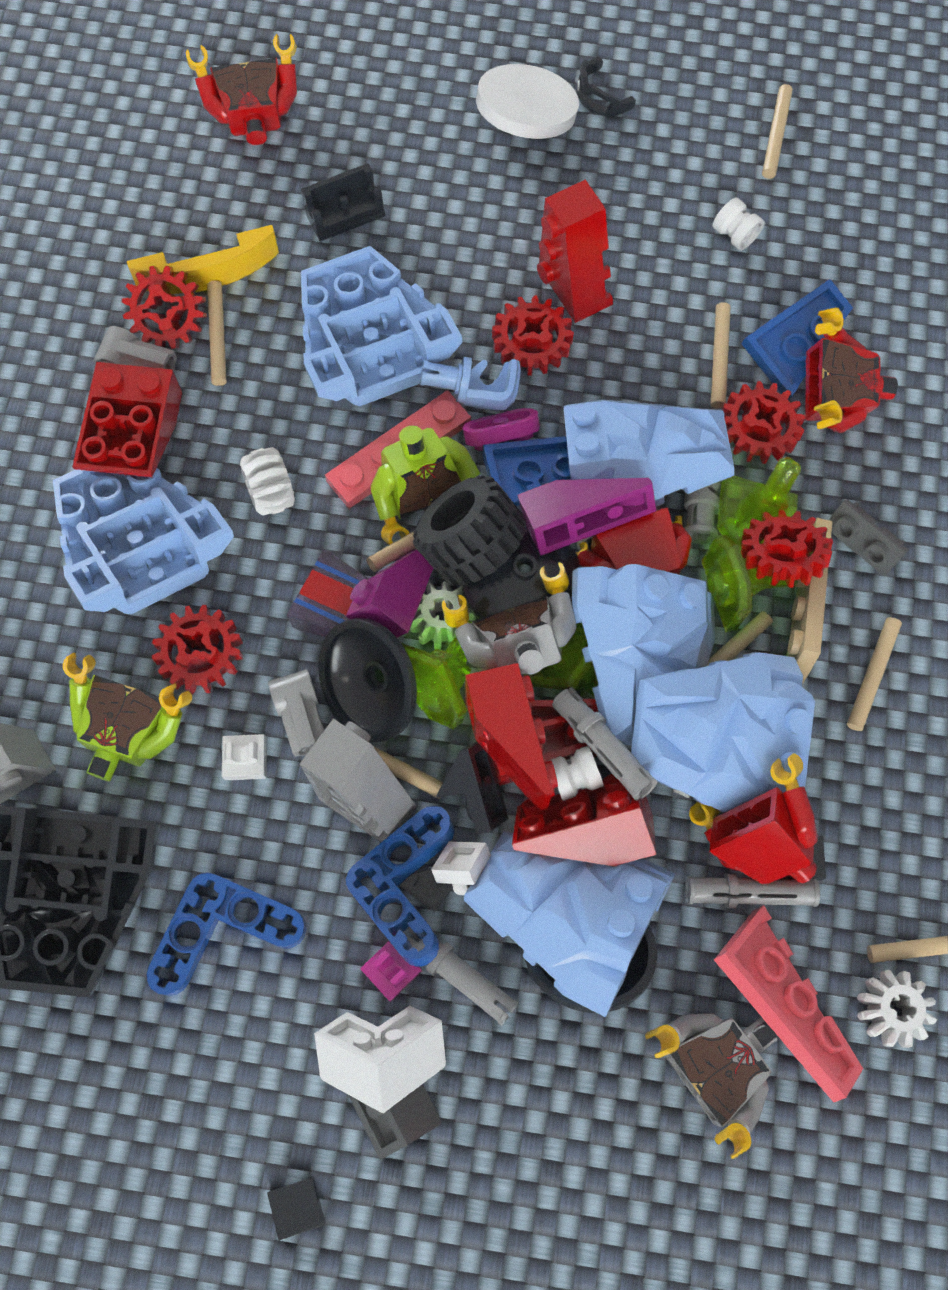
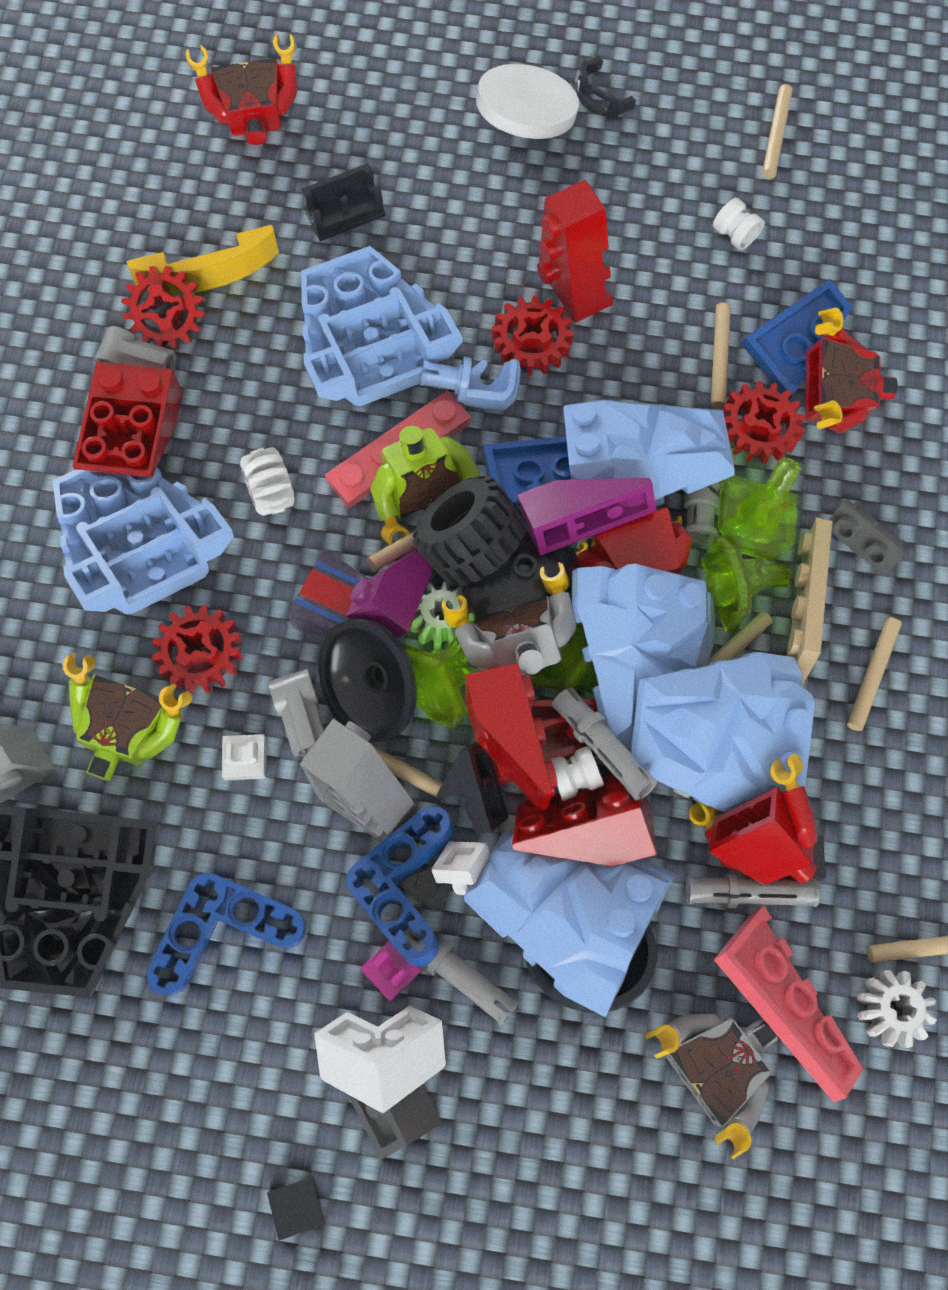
(216, 333): tan bar -> none
(501, 427): dark pink plate -> none
(786, 548): red gear -> none

